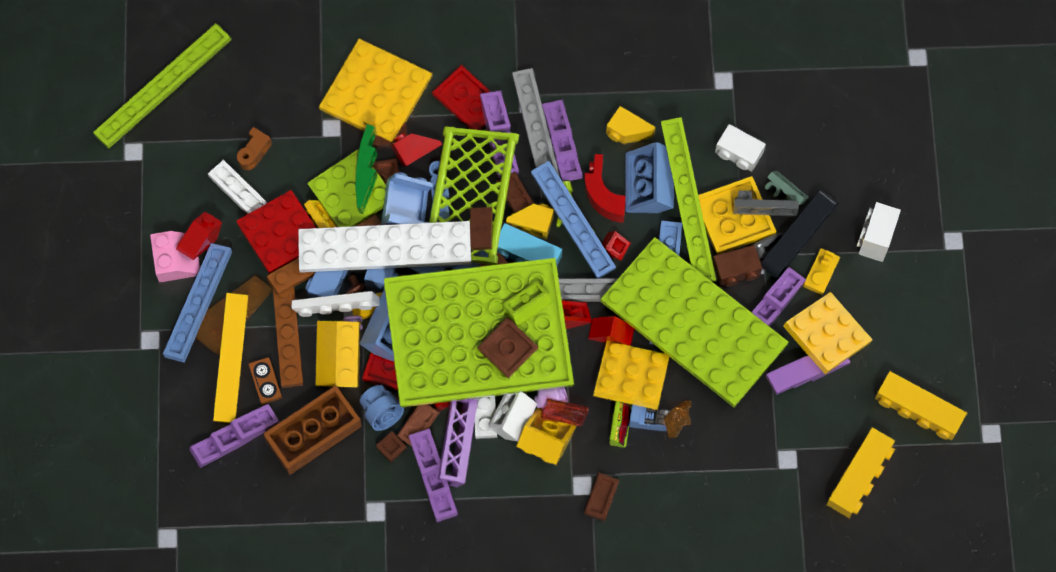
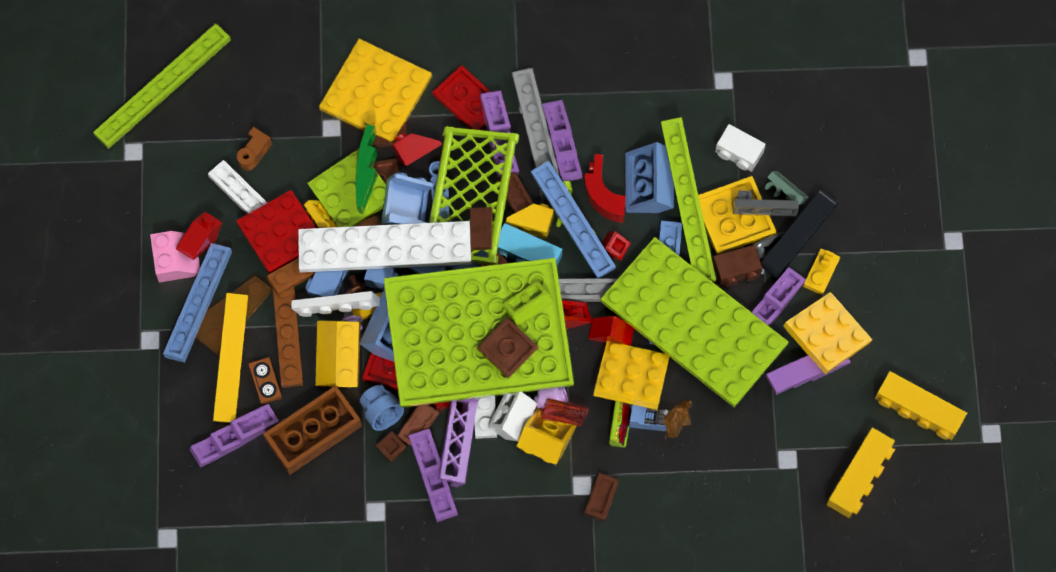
(628, 127): yellow slope -> none
(878, 231): white brick -> none

